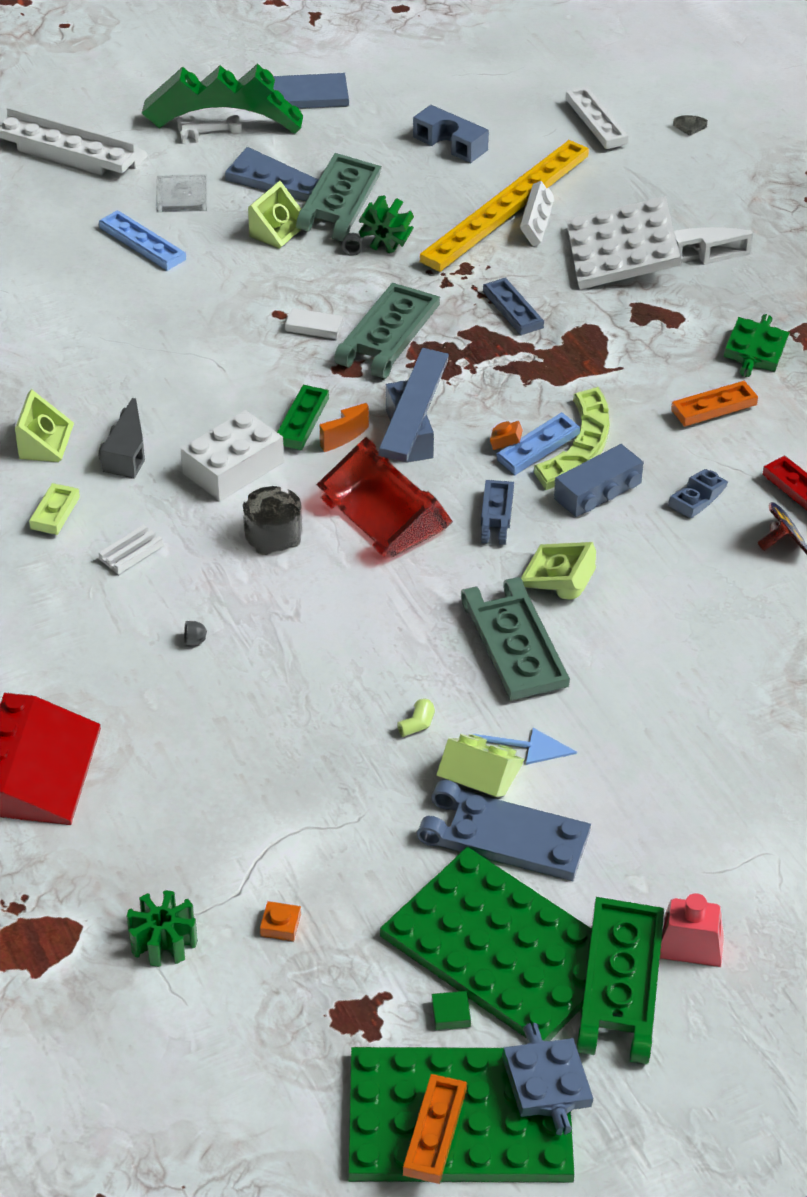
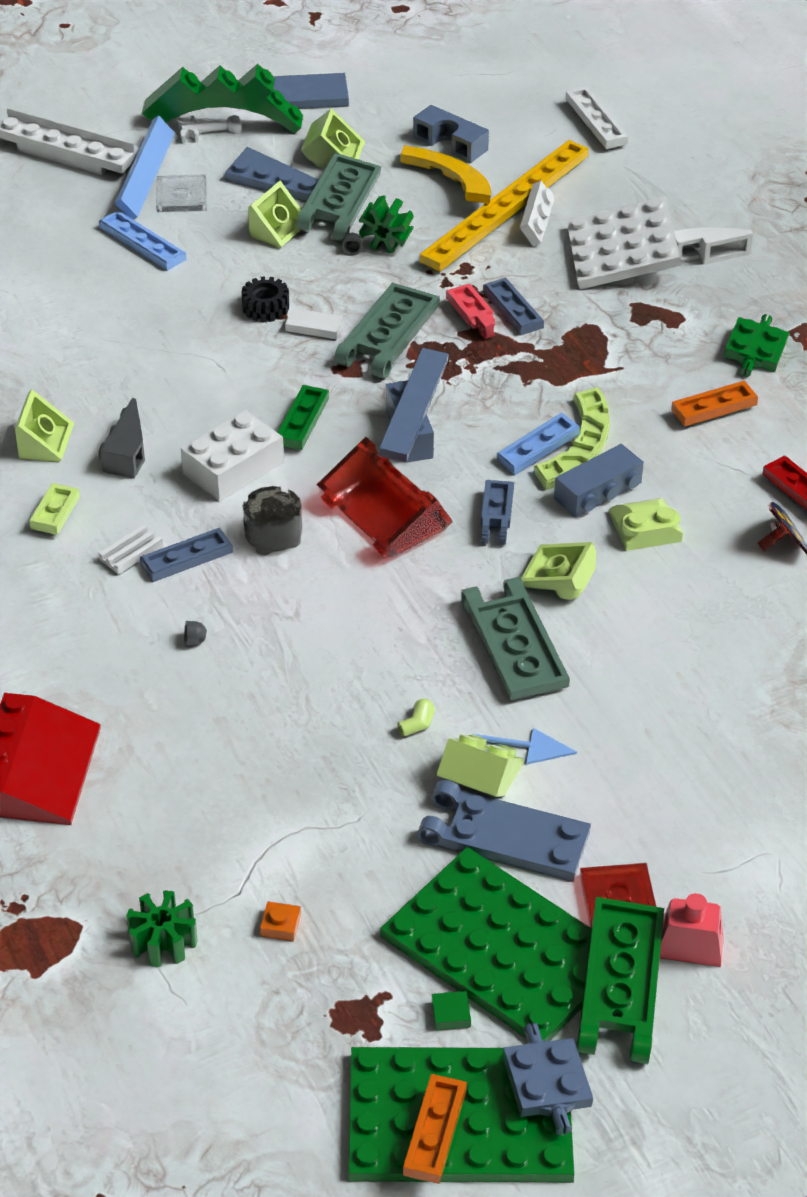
(144, 168): none -> light blue tile
(186, 554): none -> sand blue tile
(265, 299): none -> black tyre
(329, 136): none -> yellowish green slope
(345, 429): orange slope -> none
(472, 309): none -> coral hinge
(473, 182): none -> yellow tile
(506, 434): orange plate -> none
(616, 882): none -> clear red tile
(646, 524): none -> yellowish green slope
(690, 124): clear smoke tile -> none
(699, 493): sand blue slope -> none

